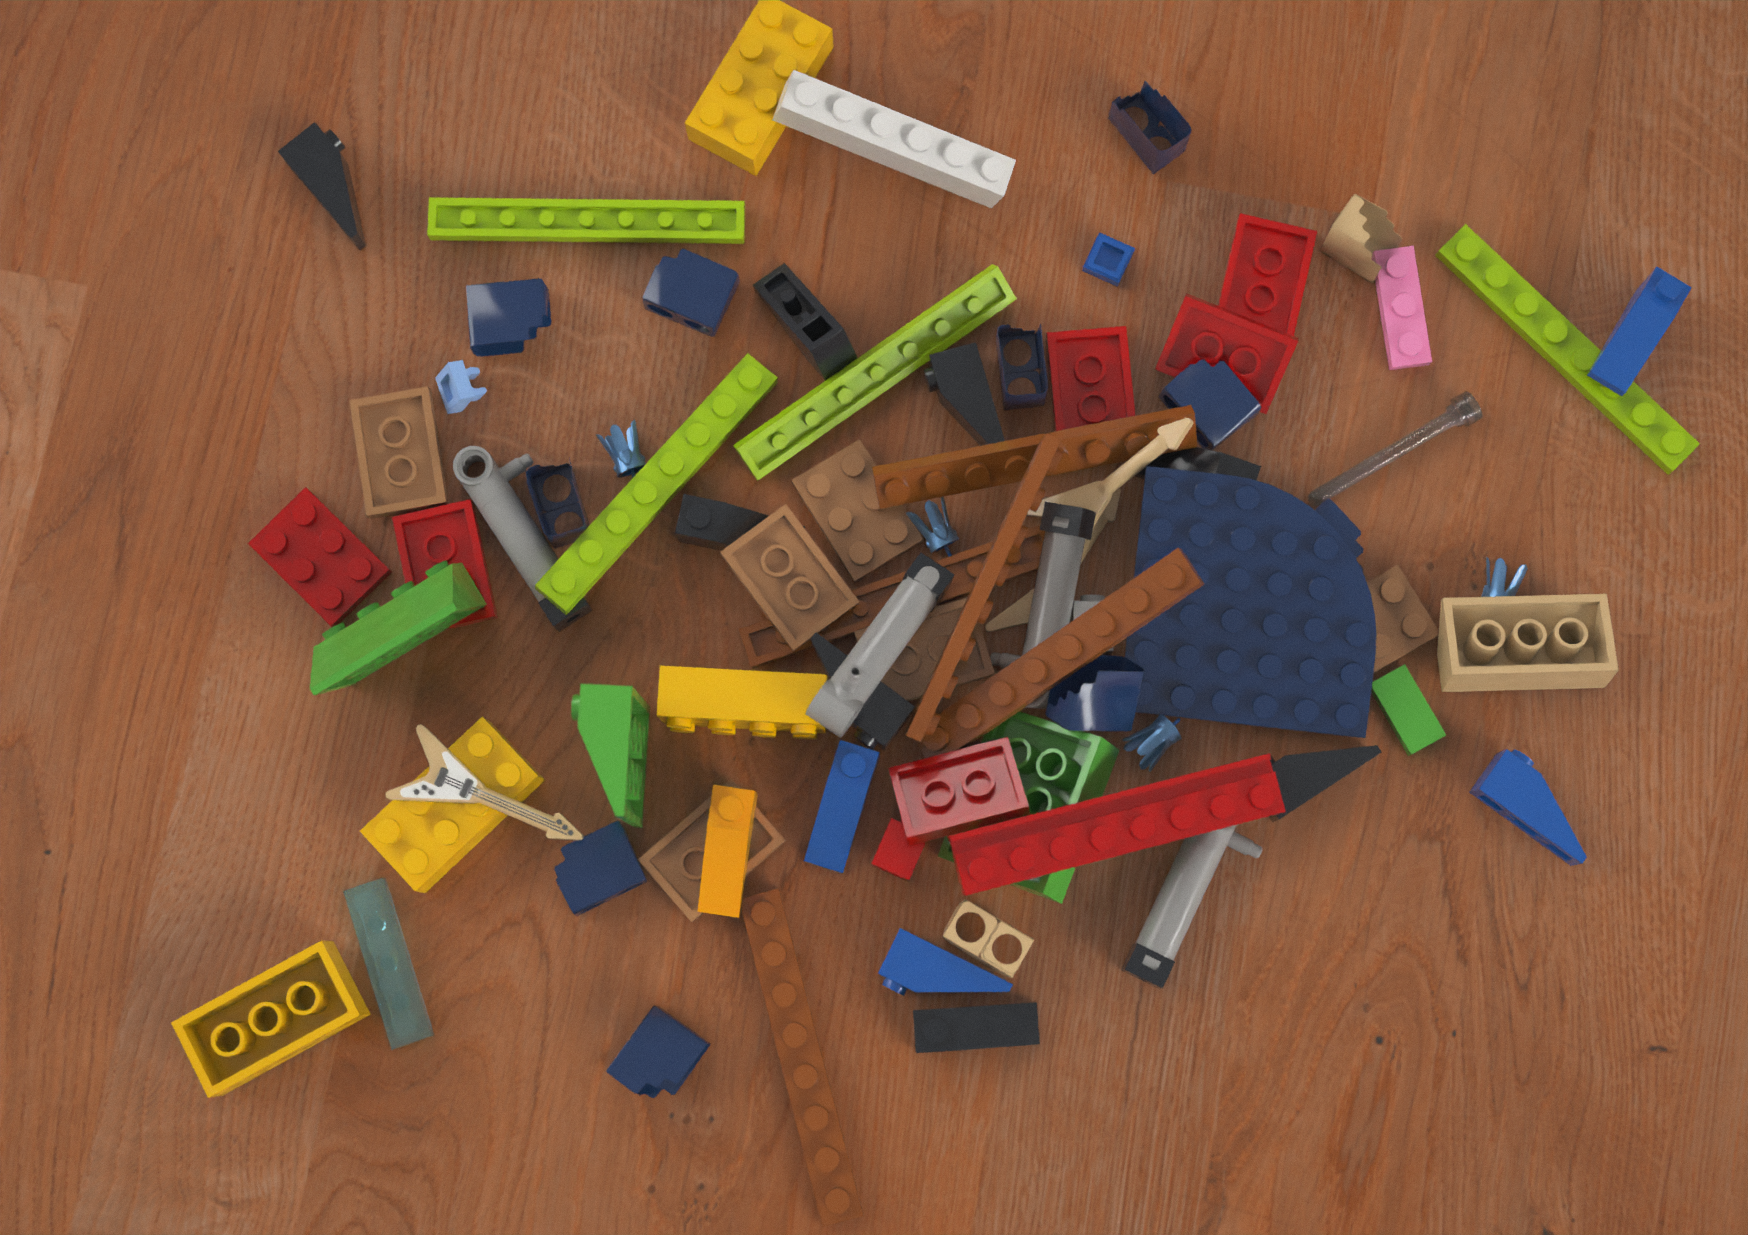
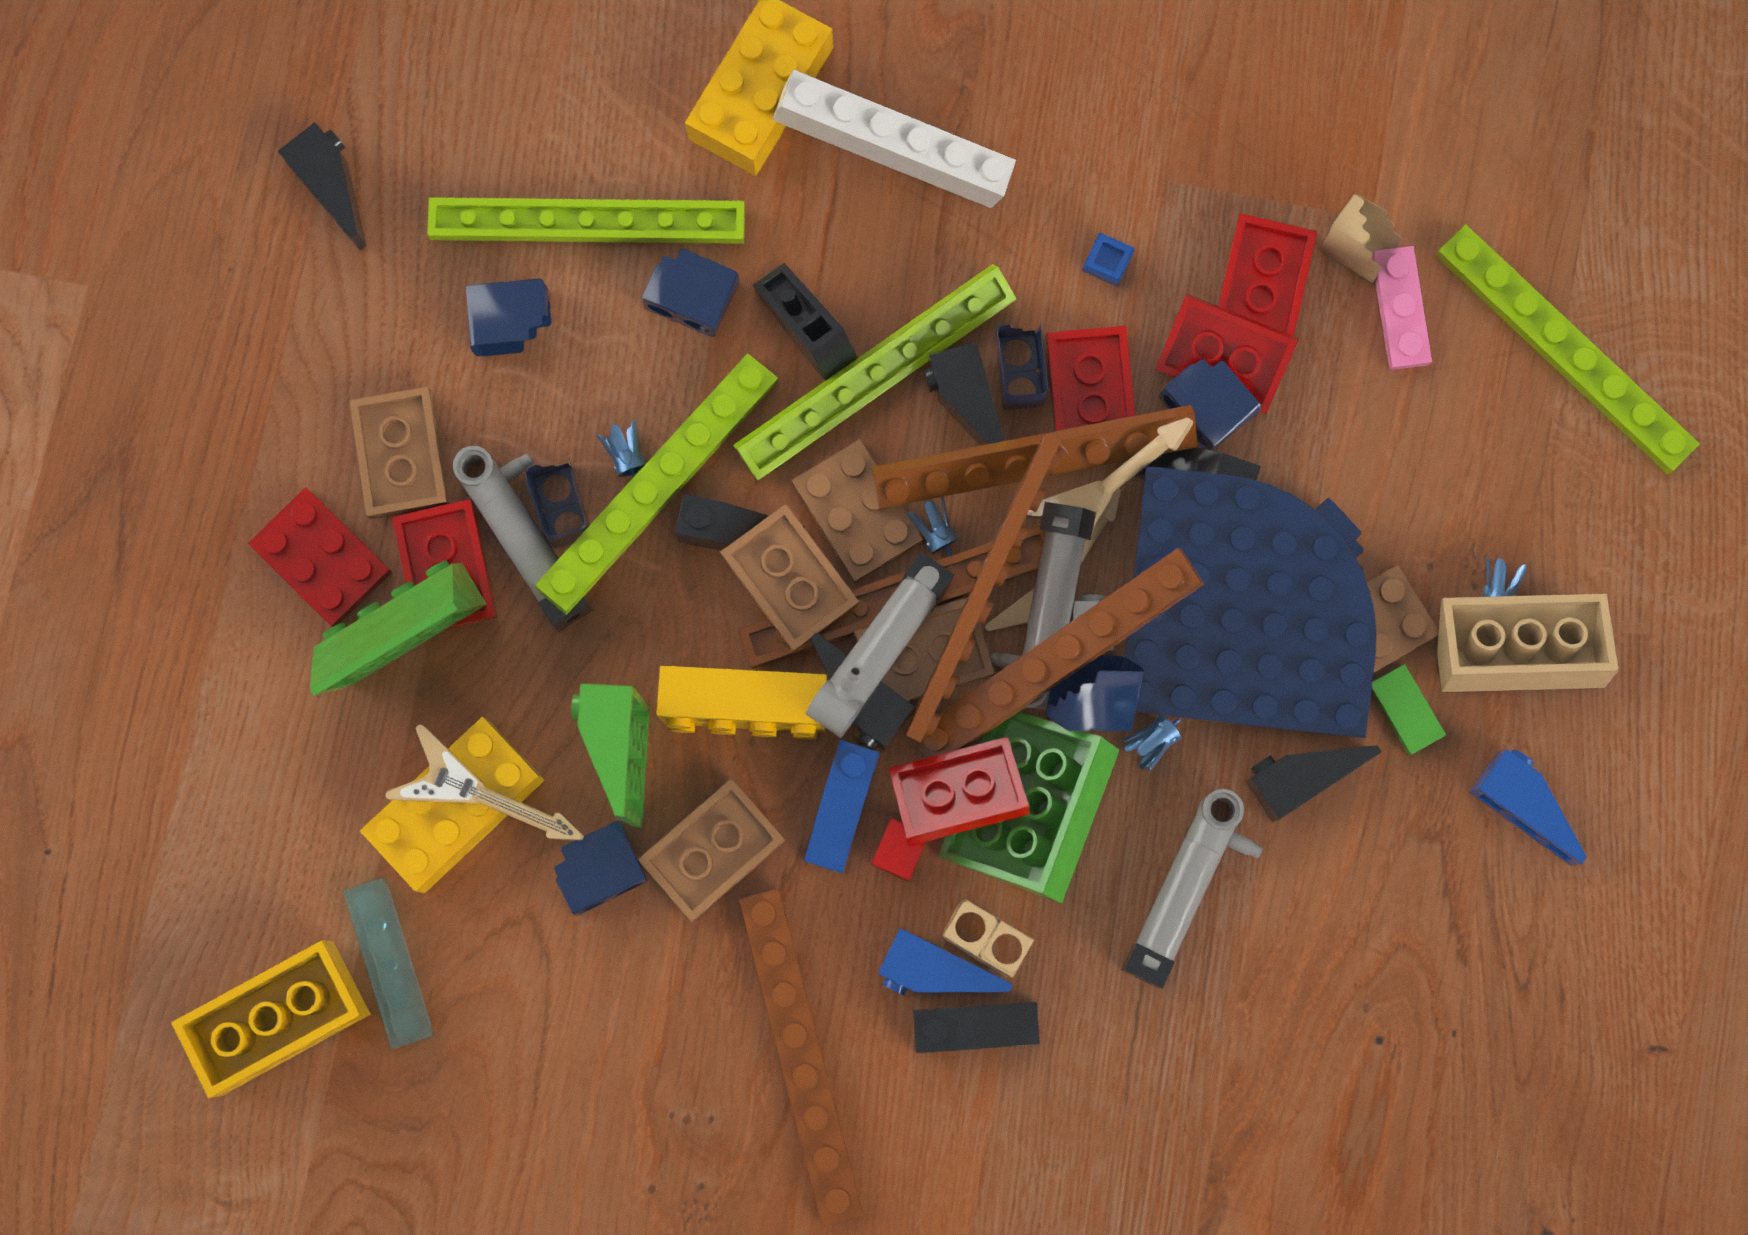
(456, 386): light blue tile -> none
(658, 1055): dark blue piece -> none
(726, 850): light orange slope -> none
(1115, 824): red plate -> none
(1158, 110): dark blue piece -> none
(1462, 411): clear smoke piece -> none
(1639, 330): blue slope -> none

